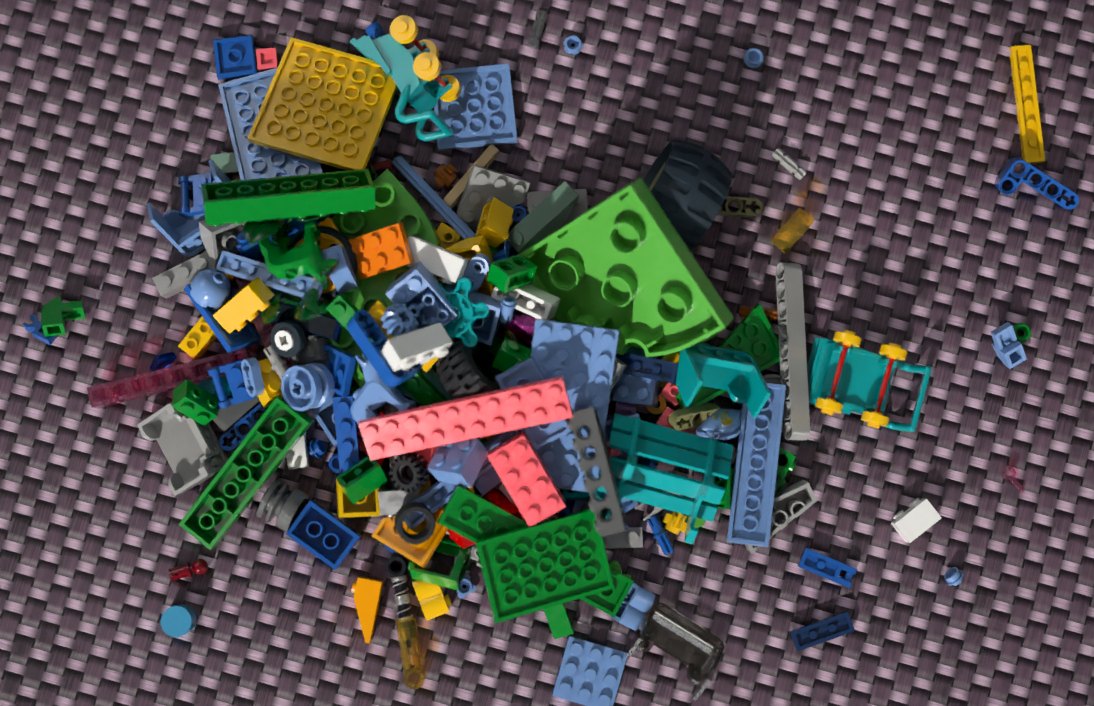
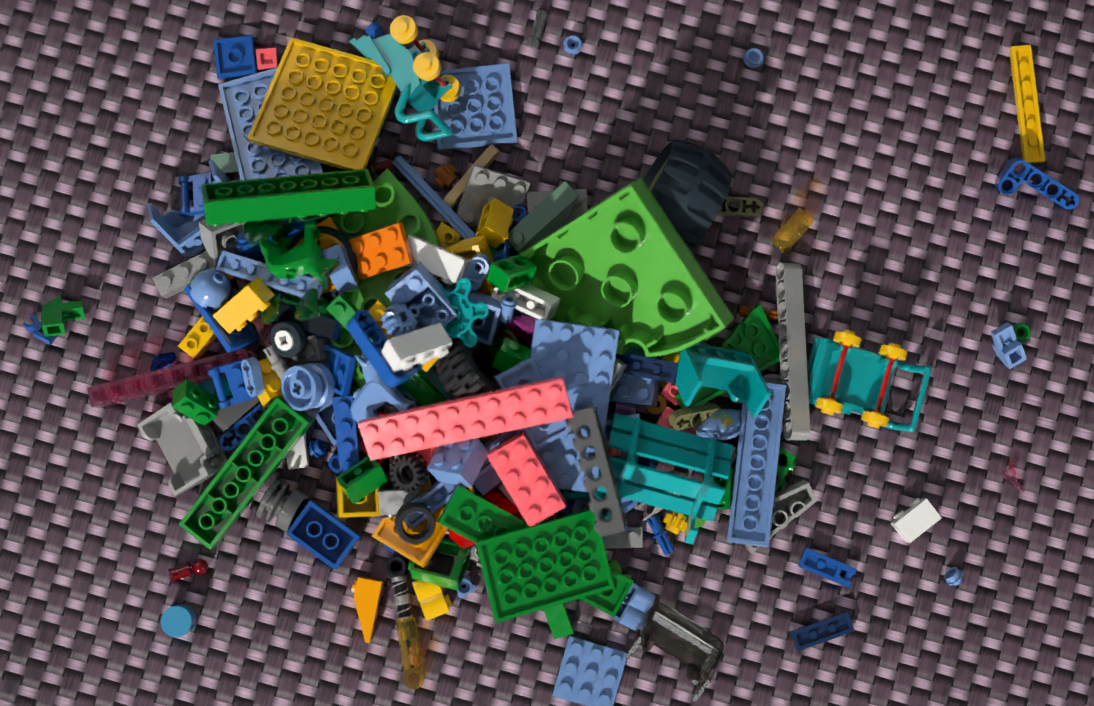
(790, 164): light grey axle -> none

